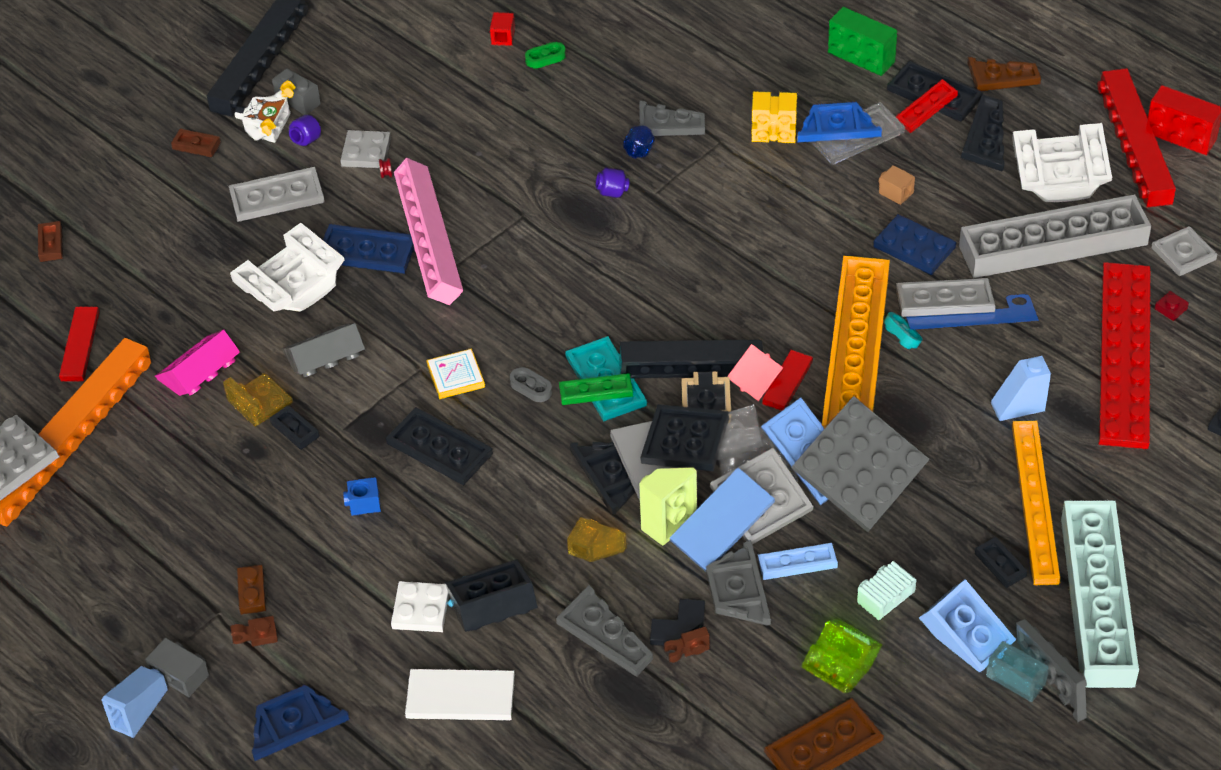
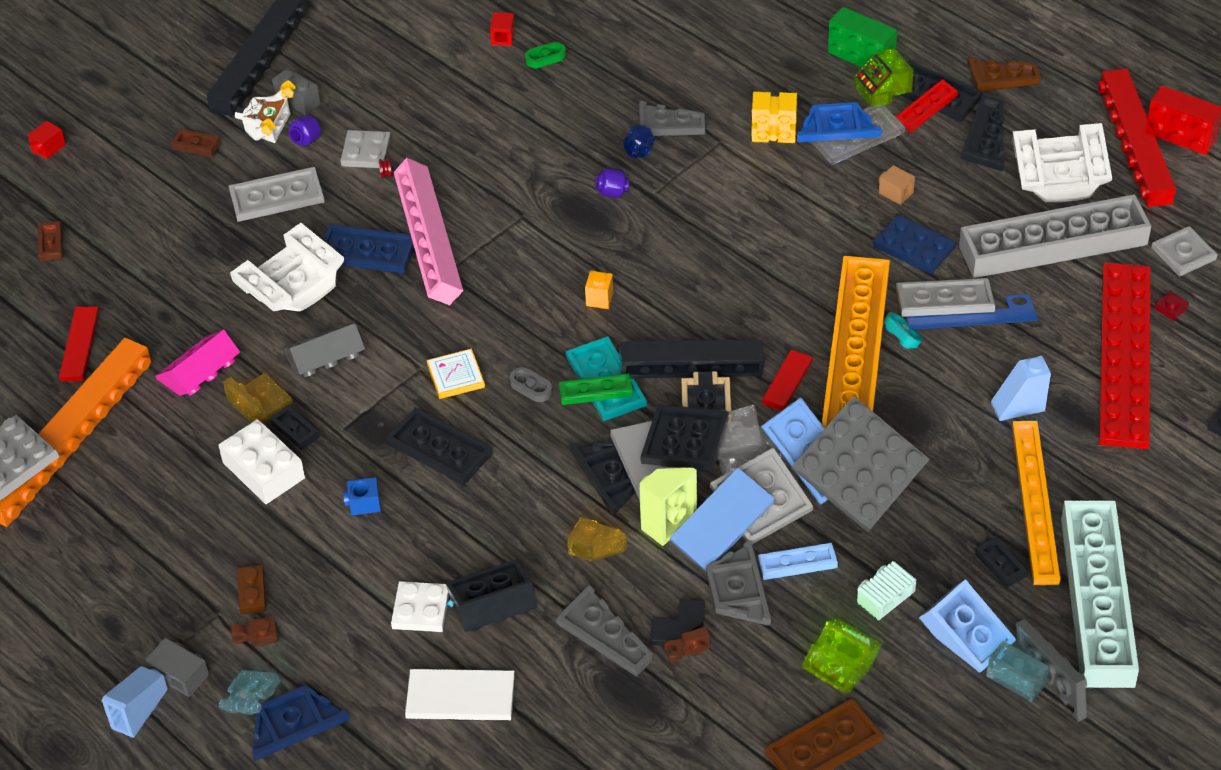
(46, 140): none -> red brick
(247, 690): none -> clear light blue plate
(261, 461): none -> white brick
(599, 289): none -> light orange brick
(754, 372): coral piece -> none
(884, 77): none -> clear neon green piece

